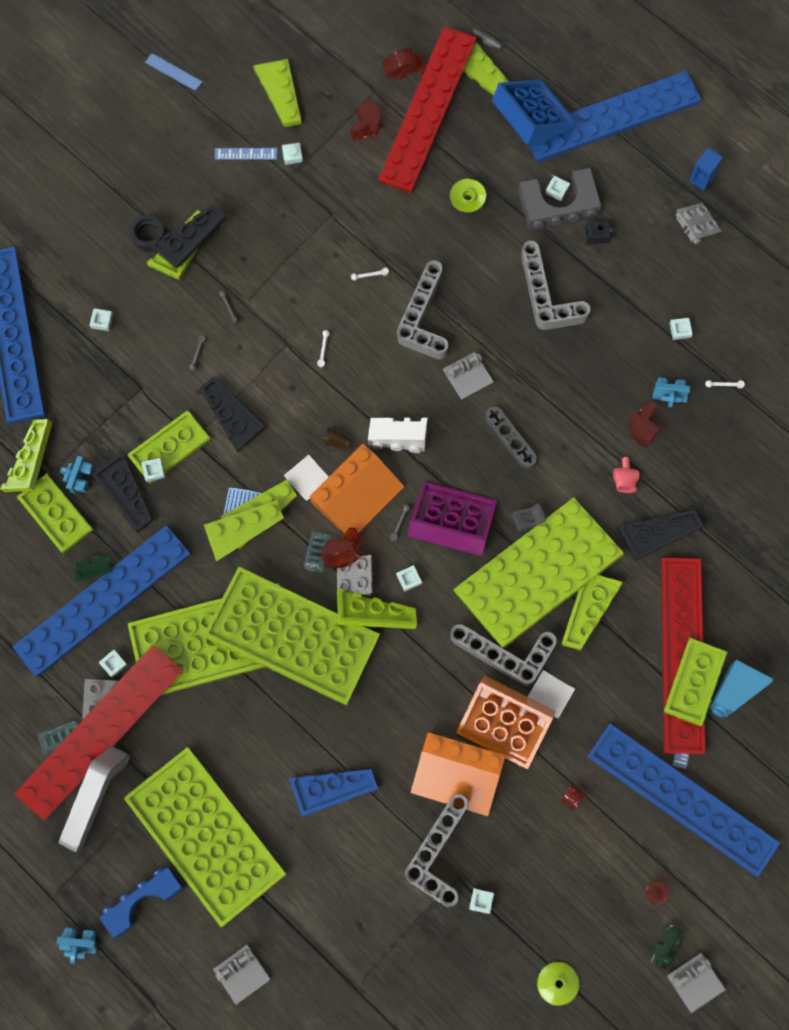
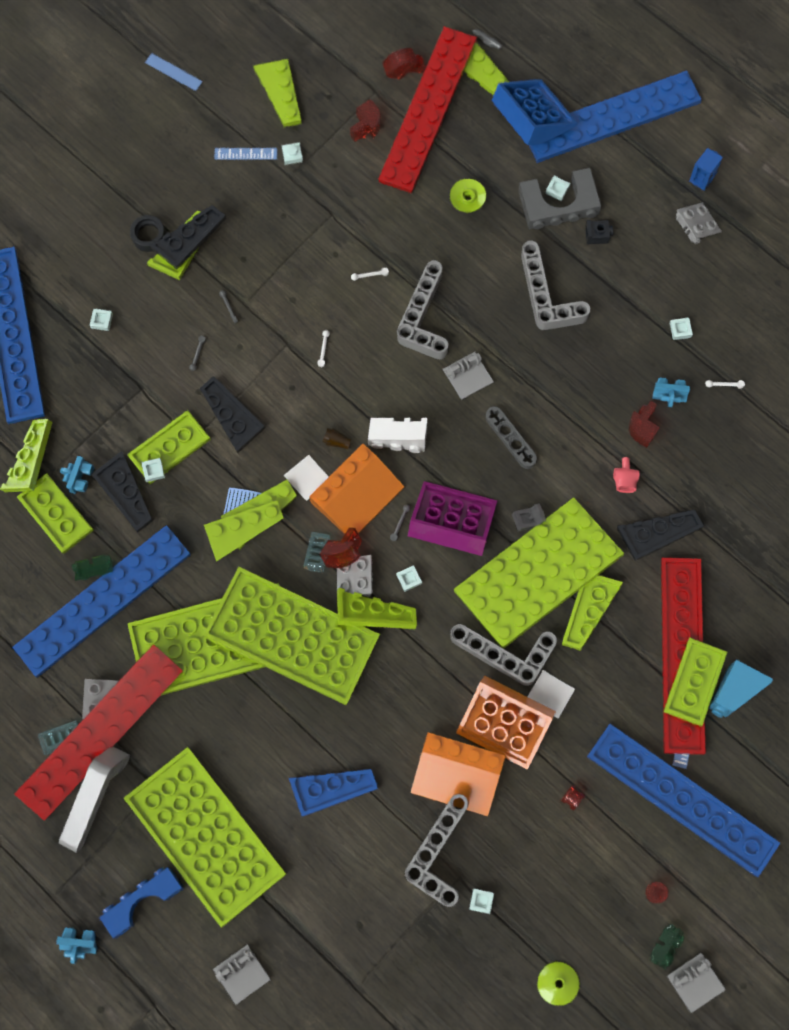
(113, 663): light aqua plate -> none

